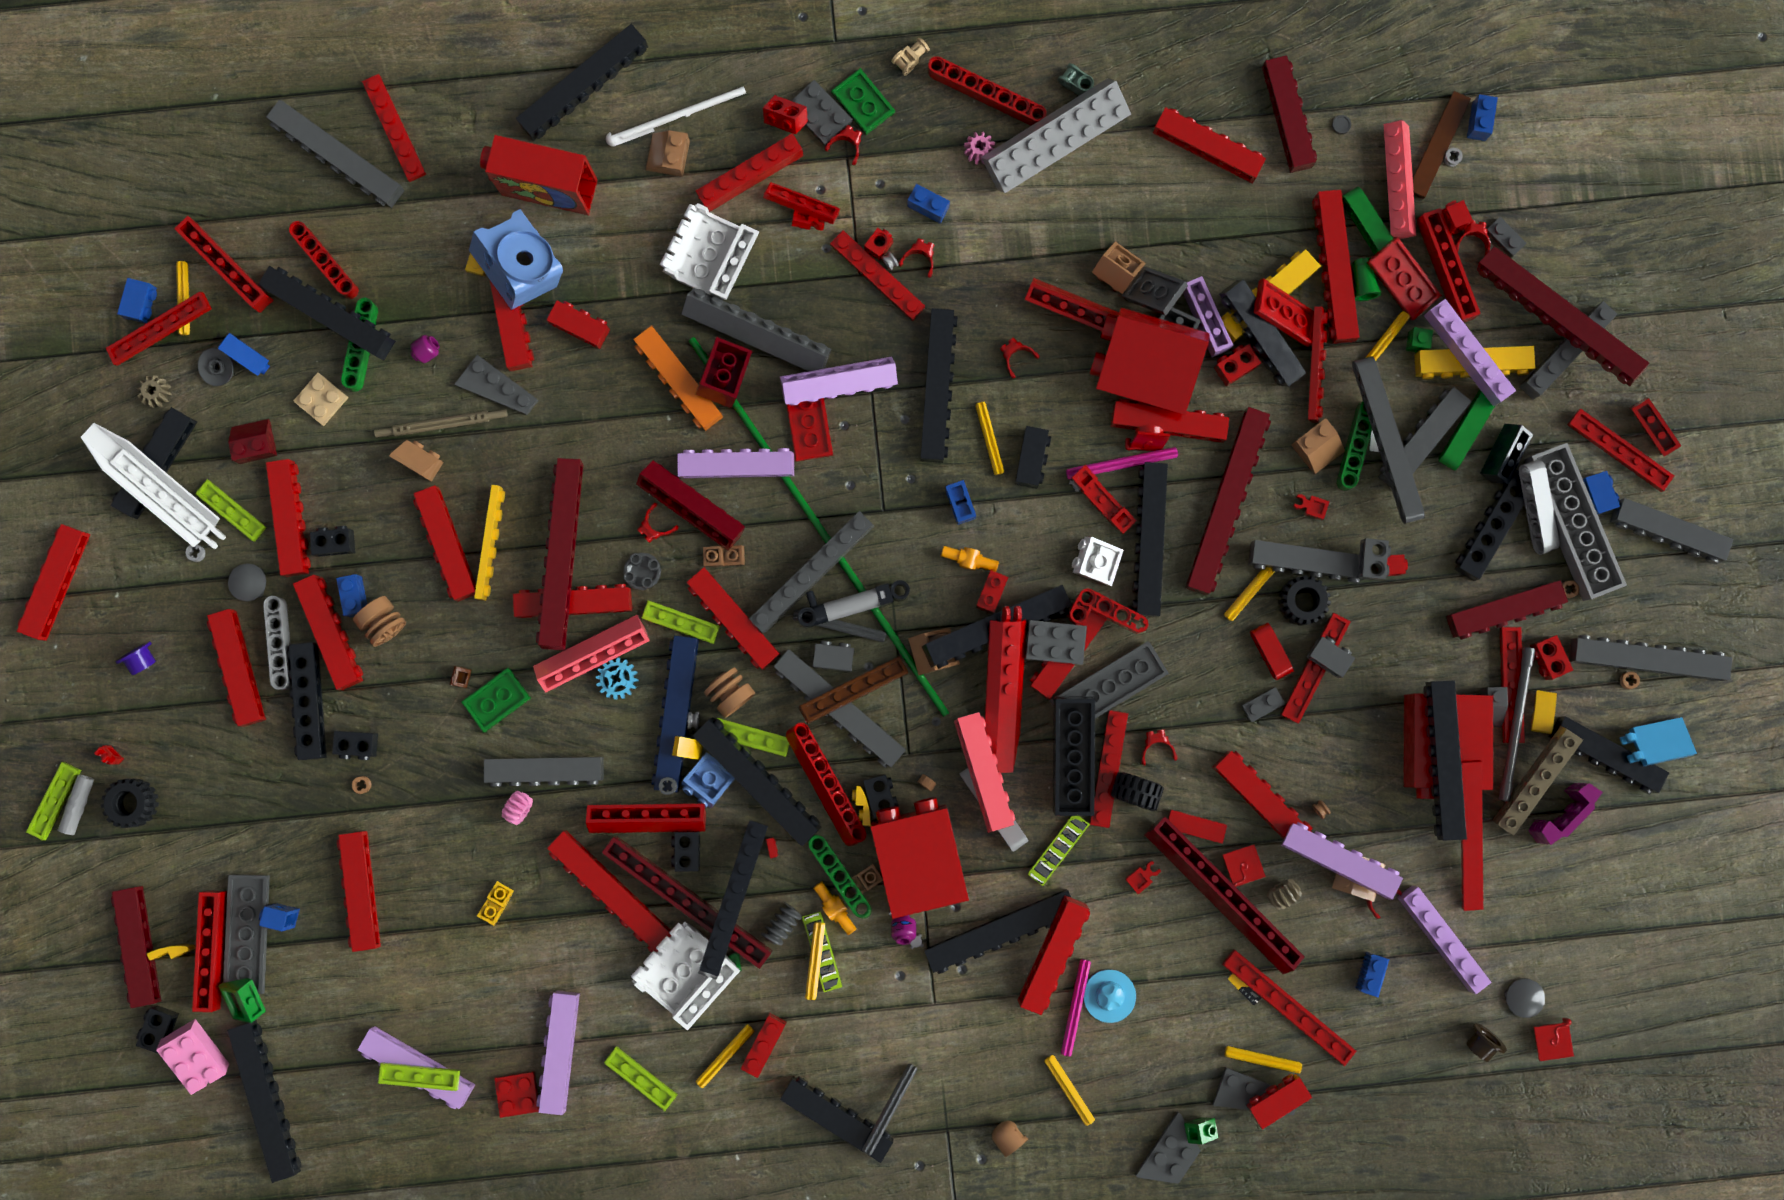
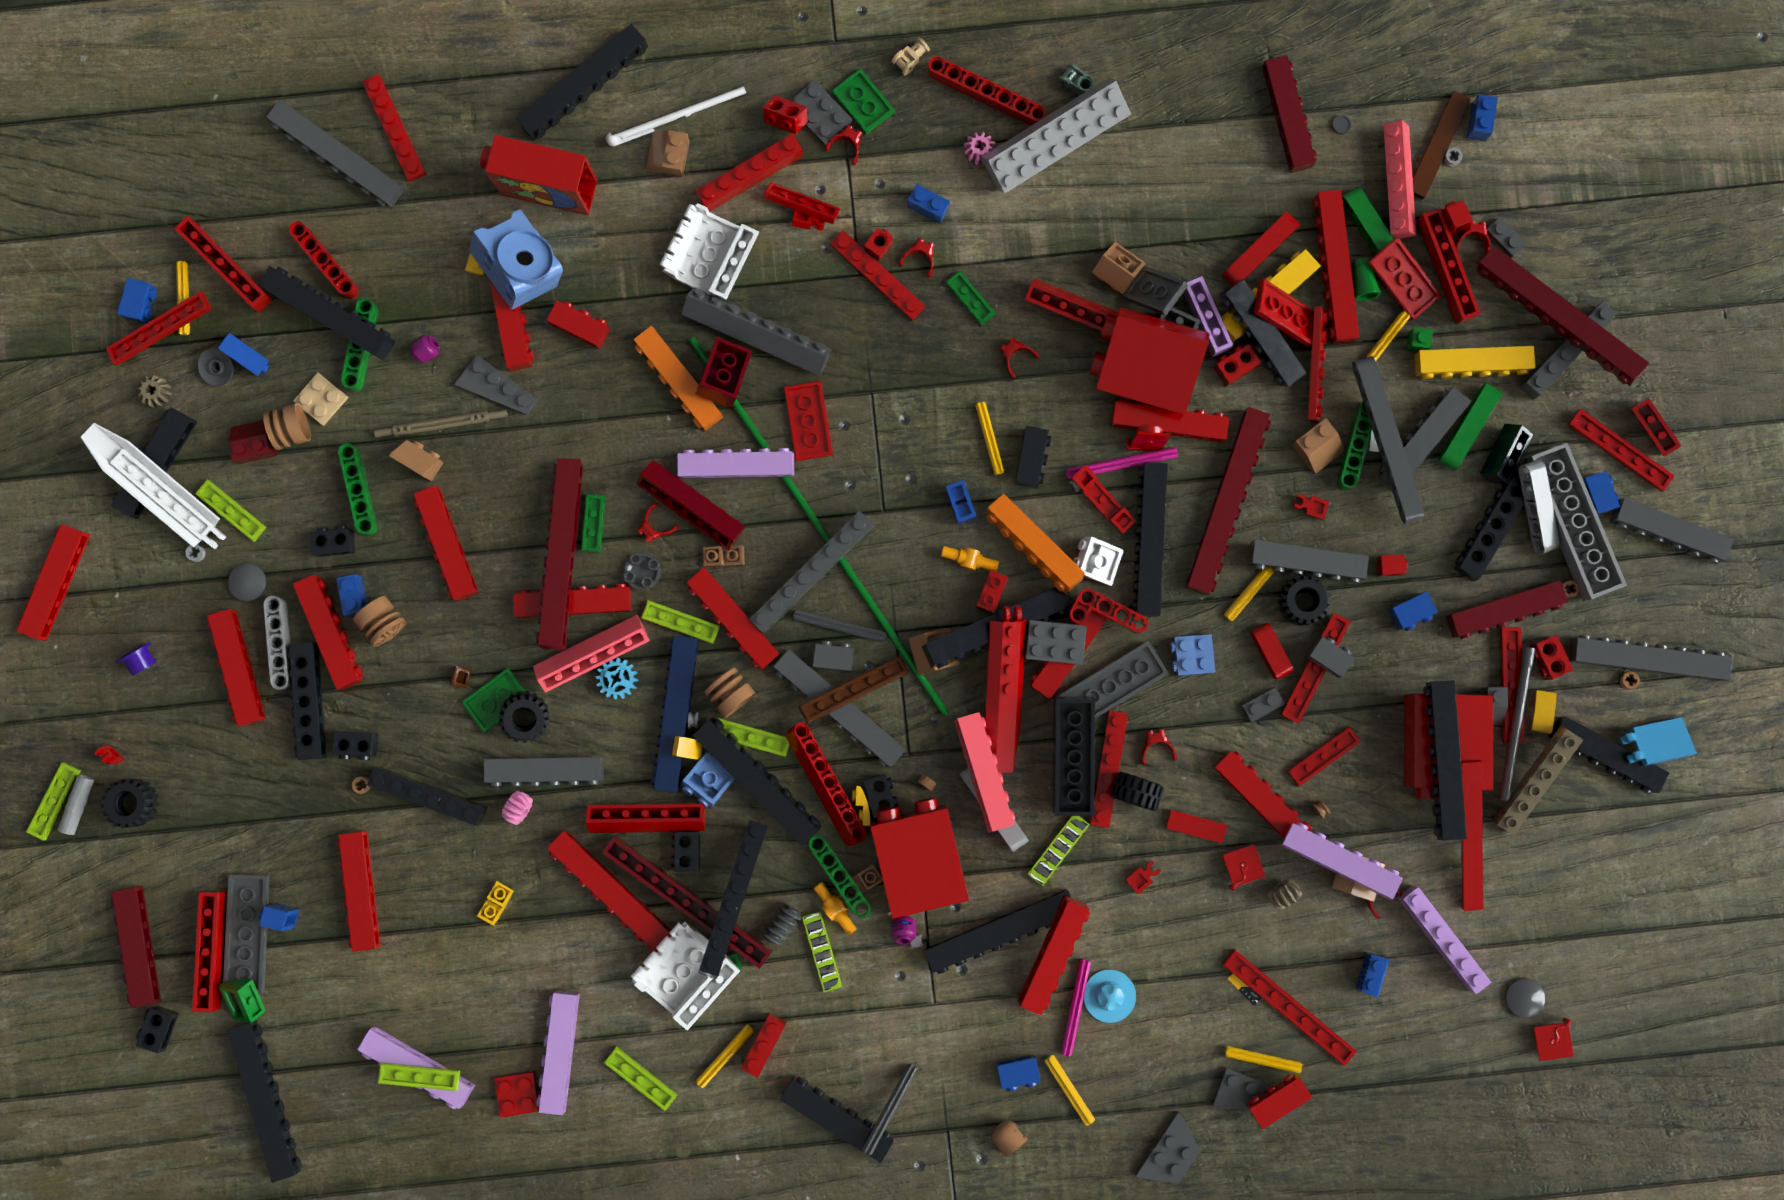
(174, 951): yellow slope -> none
(193, 1056): bright pink piece -> none
(287, 426): none -> medium nougat wheel
(287, 518): red brick -> none
(351, 483): none -> green beam
(427, 796): none -> black brick
(488, 551): yellow plate -> none
(523, 732): none -> black tyre
(593, 523): none -> green tile
(673, 785): dark grey bush -> none
(772, 847): red tile -> none
(815, 960): yellow axle -> none
(838, 380): lavender brick -> none
(852, 604): piece -> none
(889, 260): light grey bush -> none
(937, 385): black brick -> none
(970, 298): none -> green tile
(1018, 1072): none -> blue brick
(1034, 544): none -> orange brick
(1192, 655): none -> medium blue plate
(1201, 1130): green brick -> none
(1209, 145): red brick -> none
(1224, 896): dark red brick -> none
(1261, 248): none -> red beam
(1323, 756): none -> red tile
(1368, 558): dark grey brick -> none
(1413, 610): none -> blue brick
(1469, 352): lavender brick -> none
(1485, 1043): dark brown piece -> none
(1575, 813): magenta plate -> none

